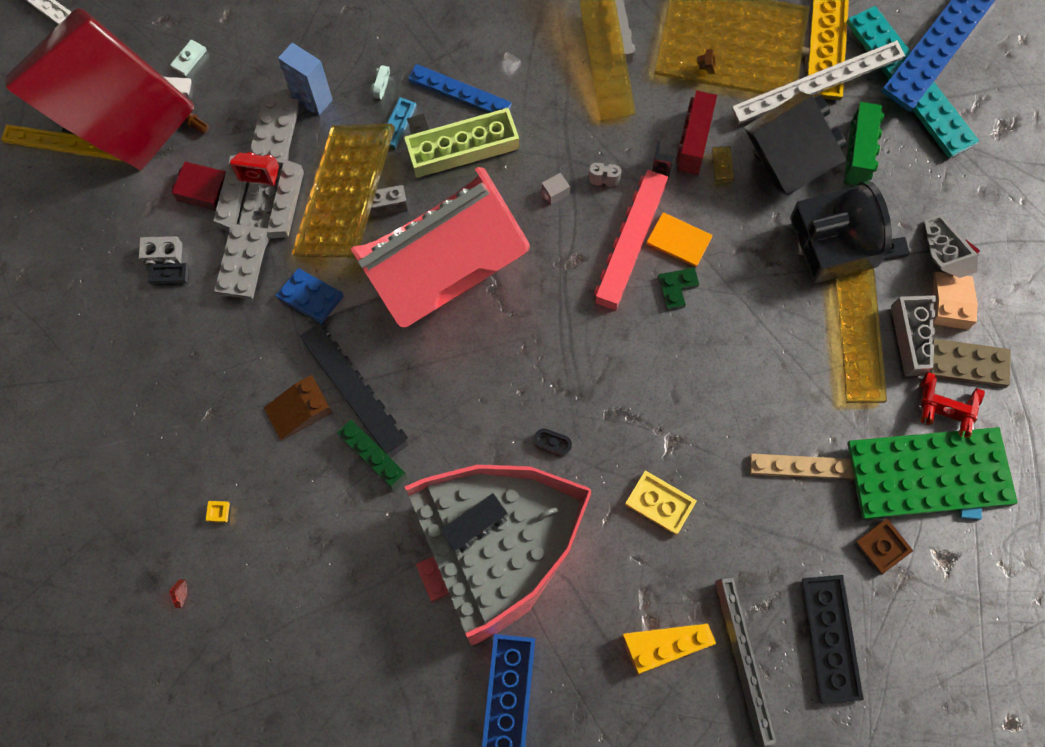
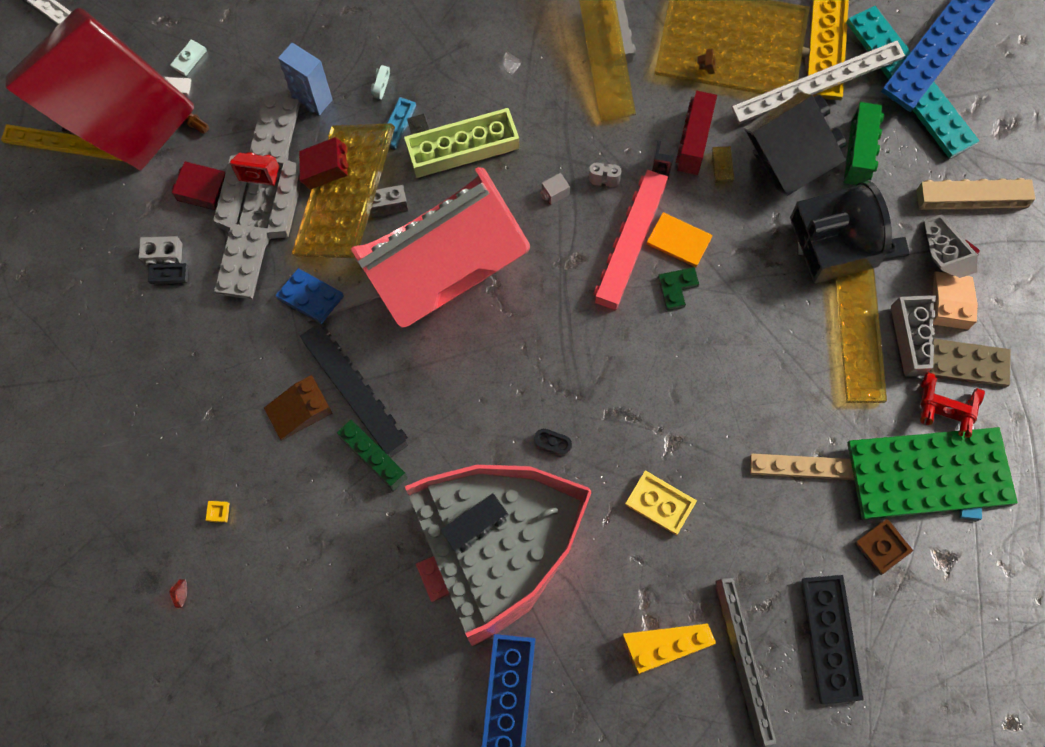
(323, 163): none -> dark red brick
(457, 90): blue plate -> none
(975, 194): none -> tan brick

